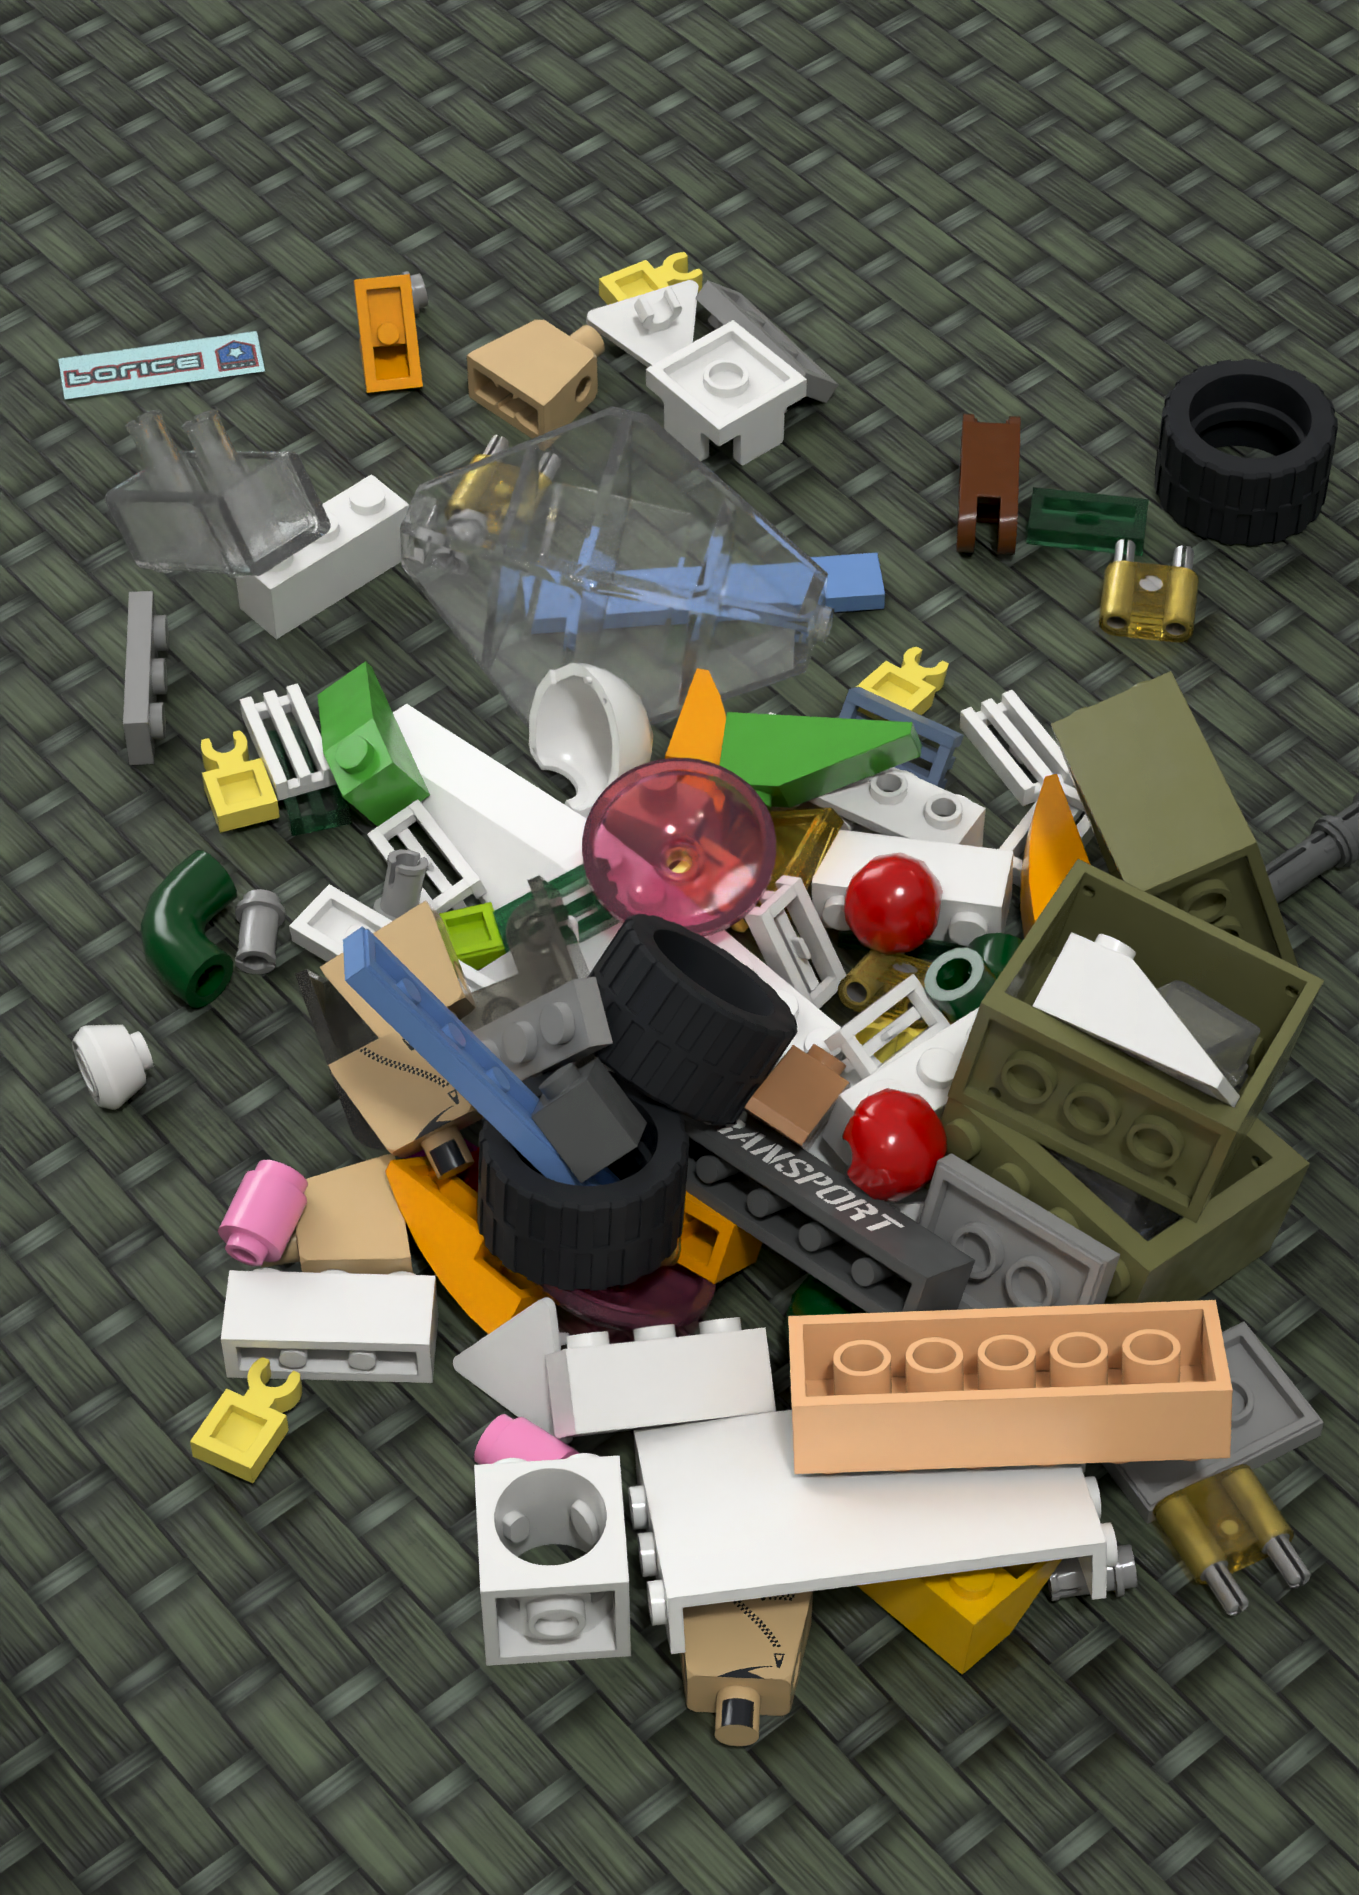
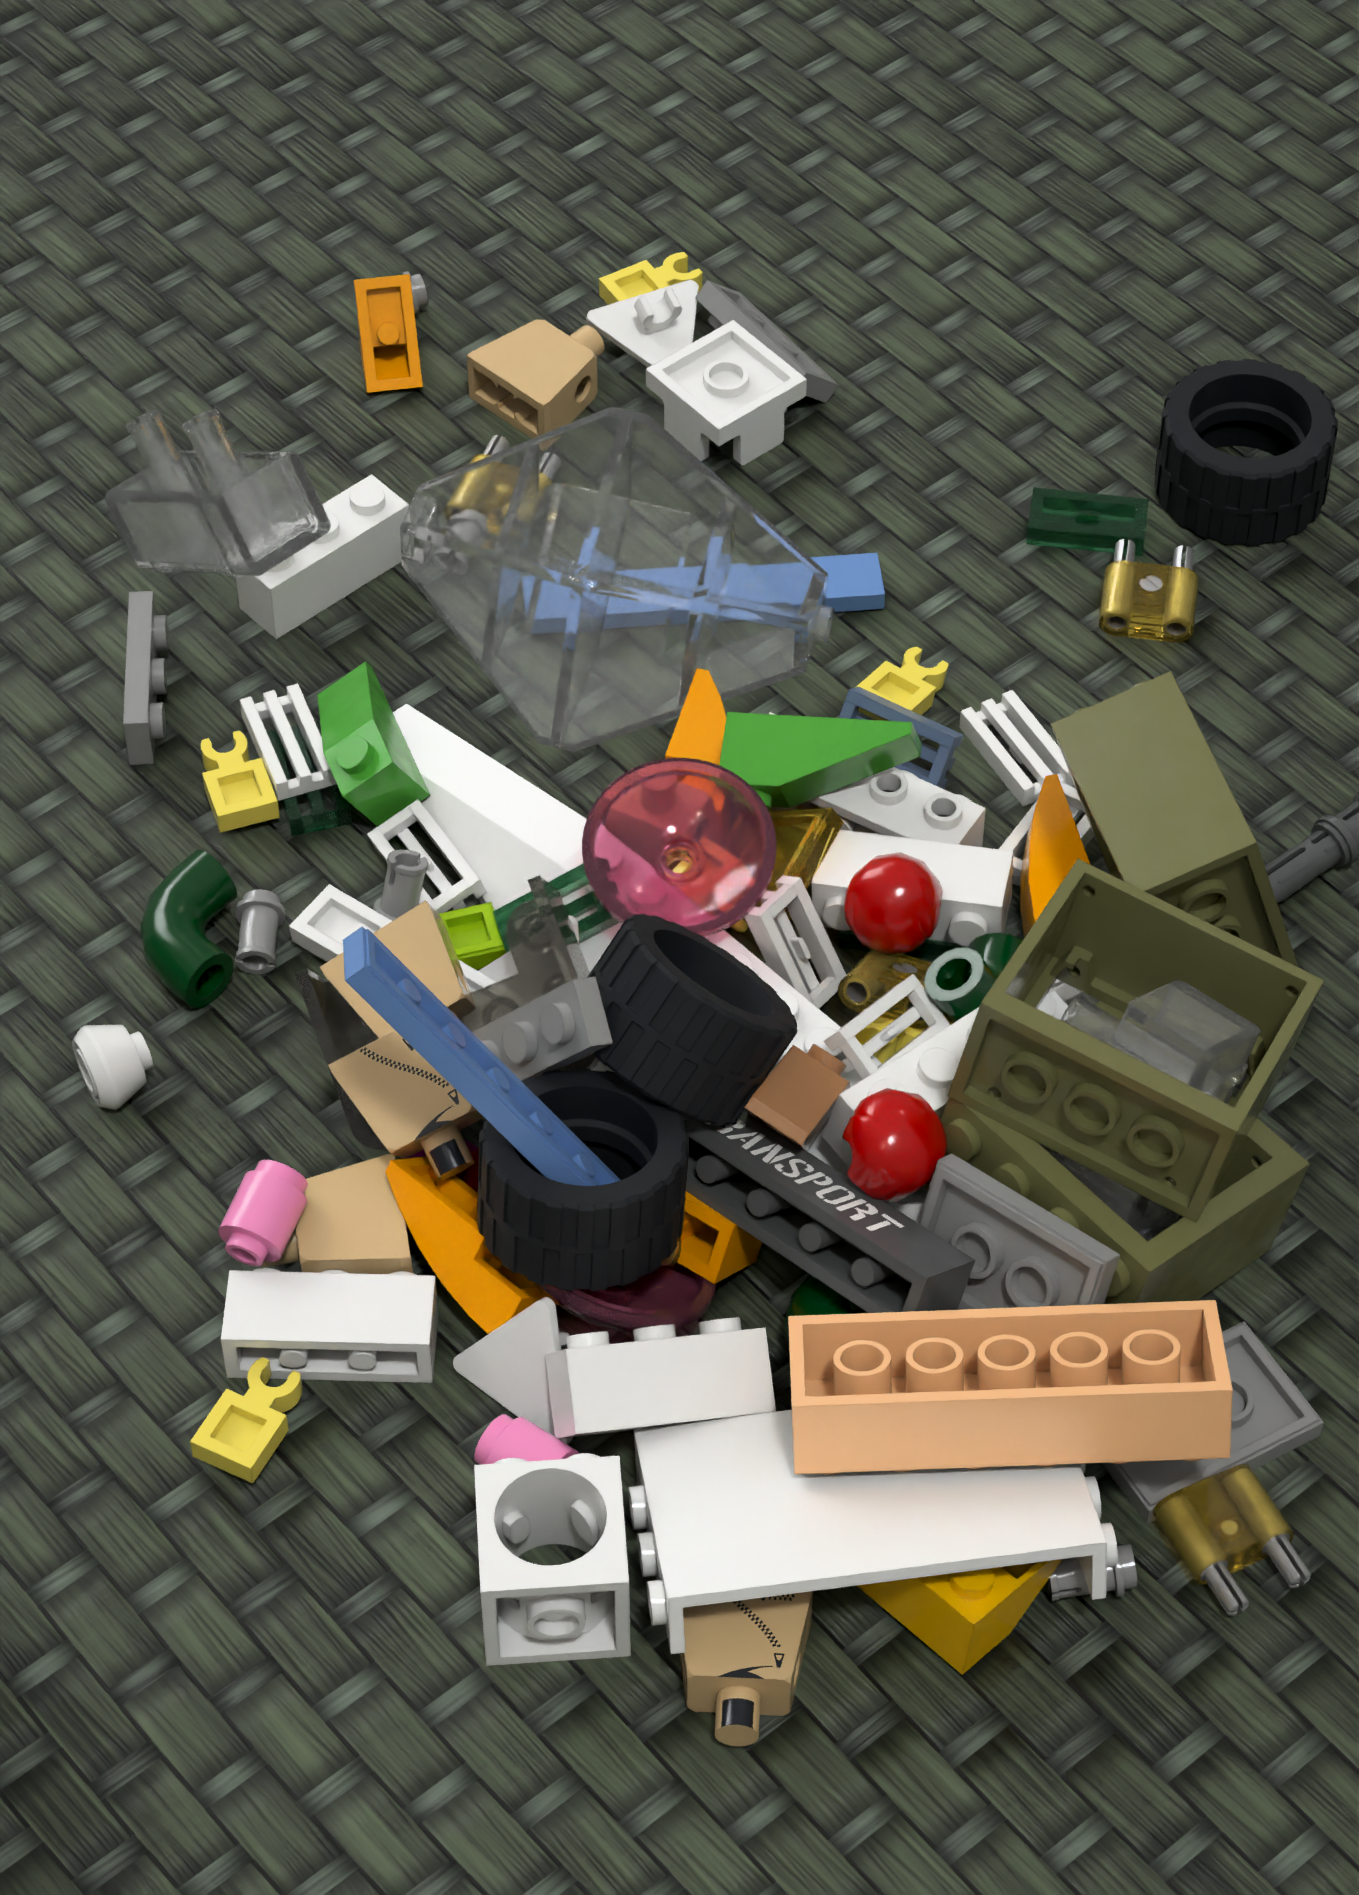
(161, 365): clear light blue sticker -> none
(587, 1118): dark grey brick -> none
(588, 730): white cylinder -> none
(989, 481): reddish brown piece -> none
(1112, 999): white slope -> none

